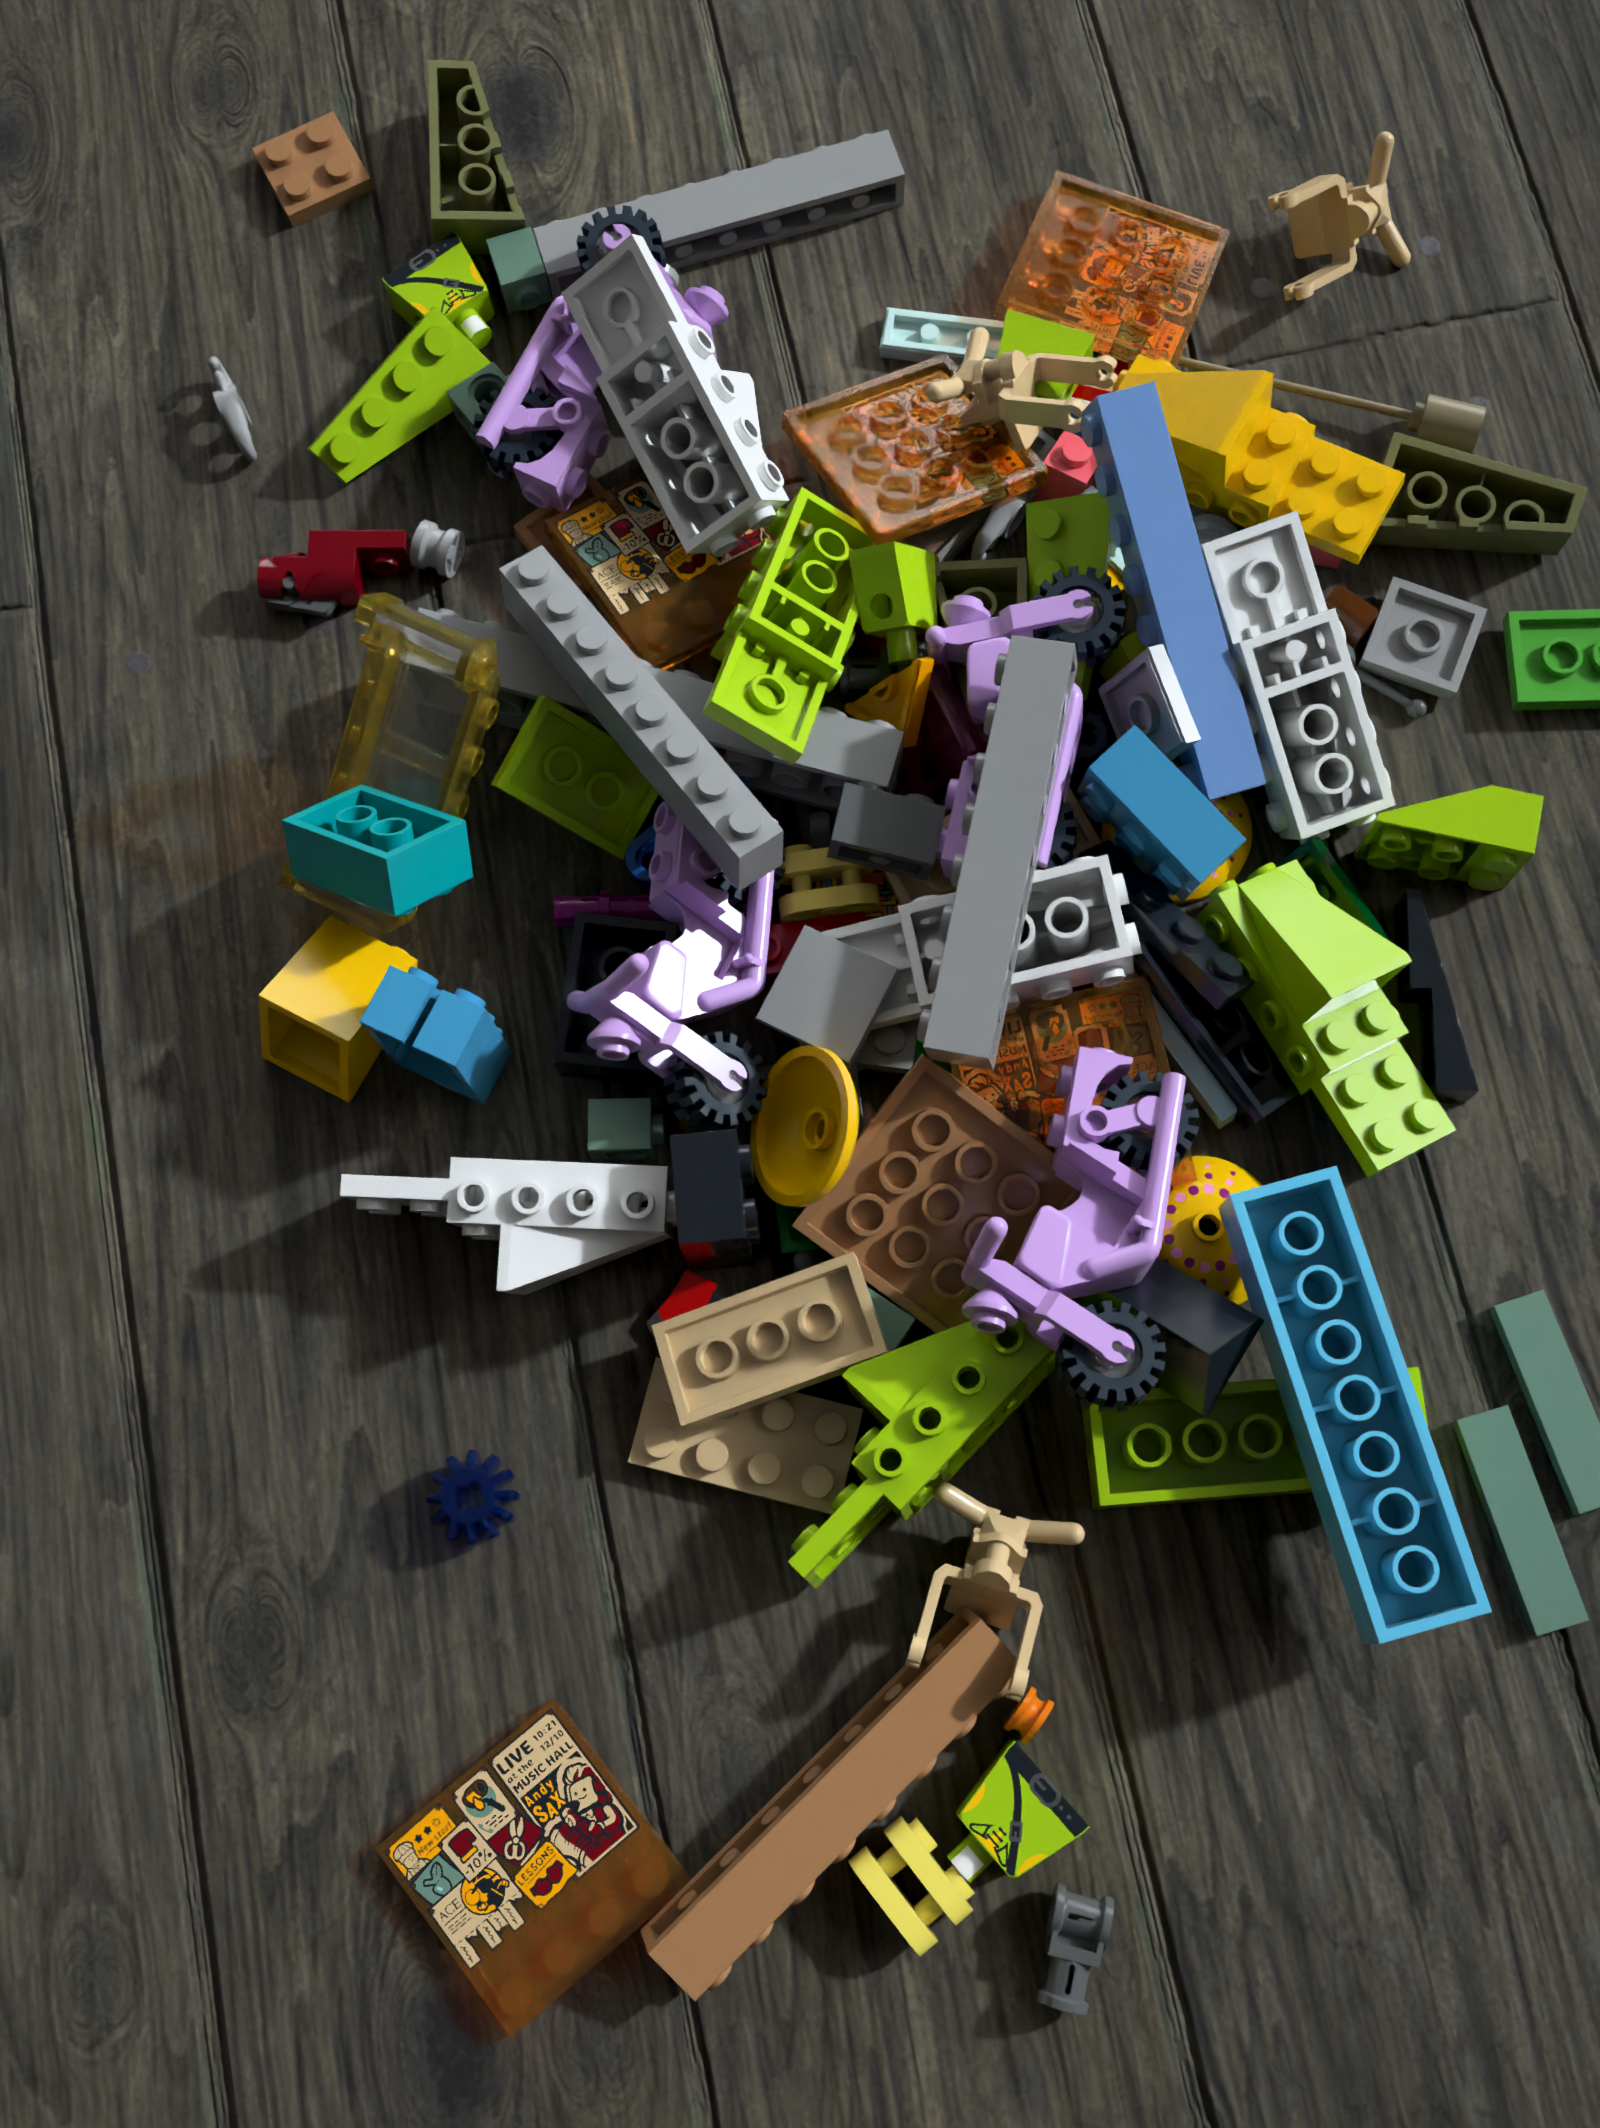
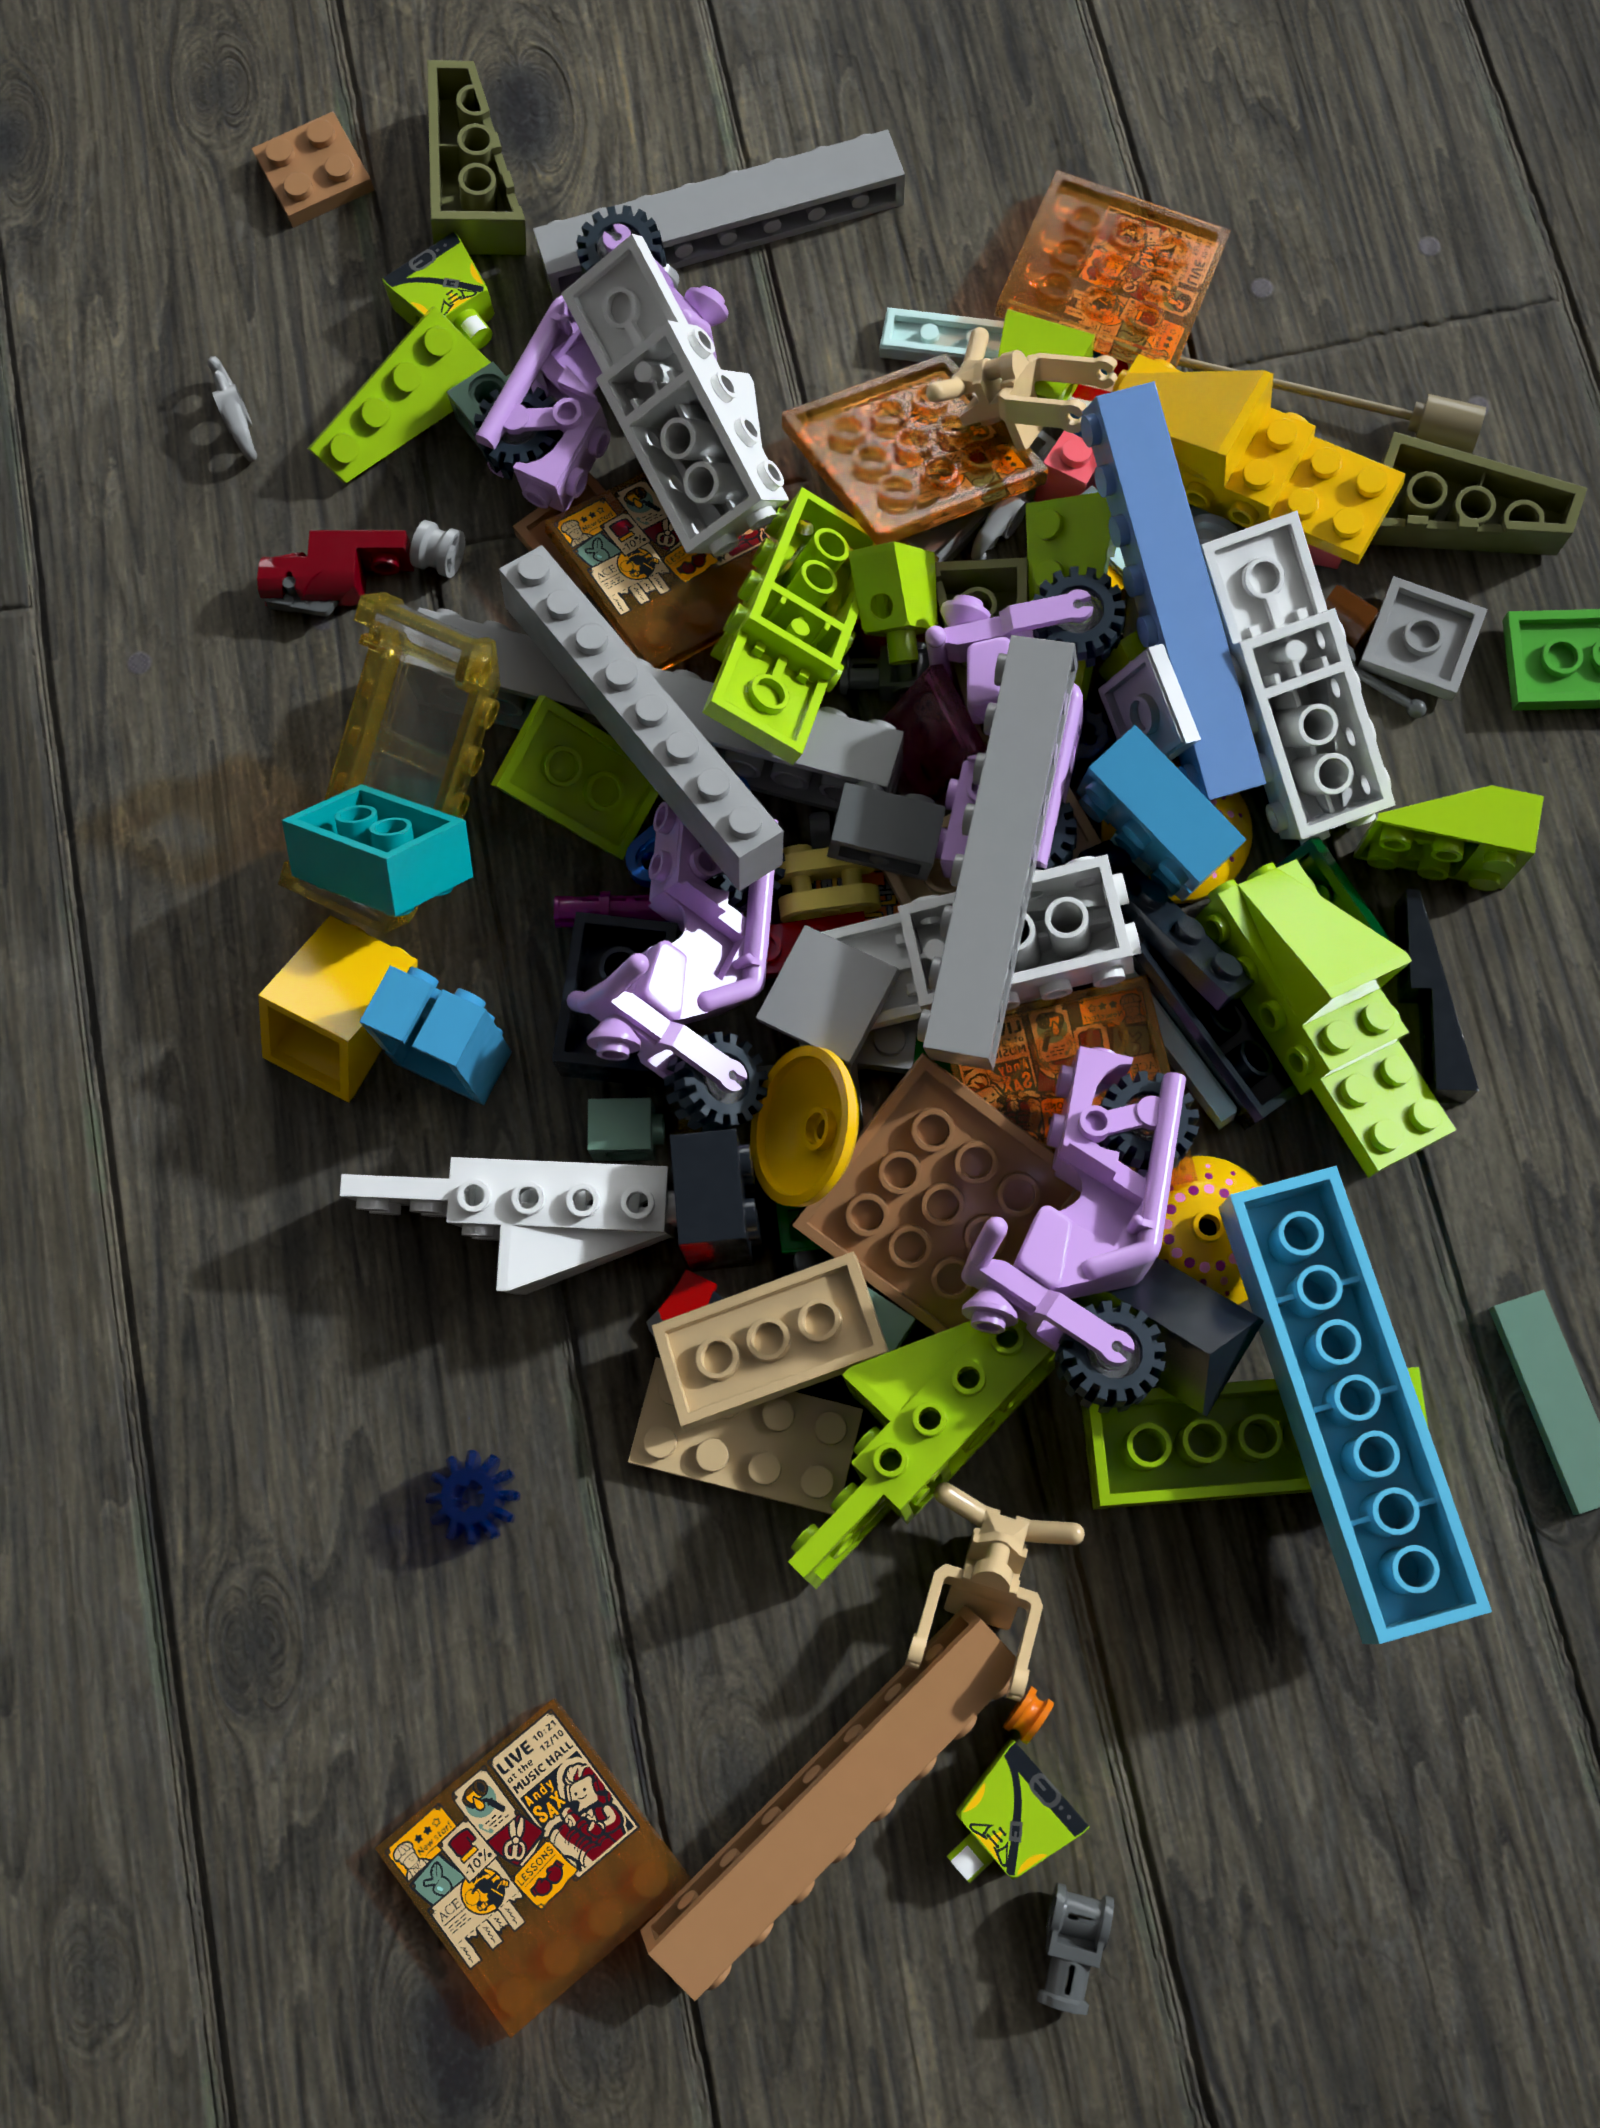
(519, 270): sand green brick -> none
(898, 700): light orange tile -> none
(946, 1888): light yellow brick -> none
(1332, 215): tan piece -> none
(1520, 1521): sand green tile -> none

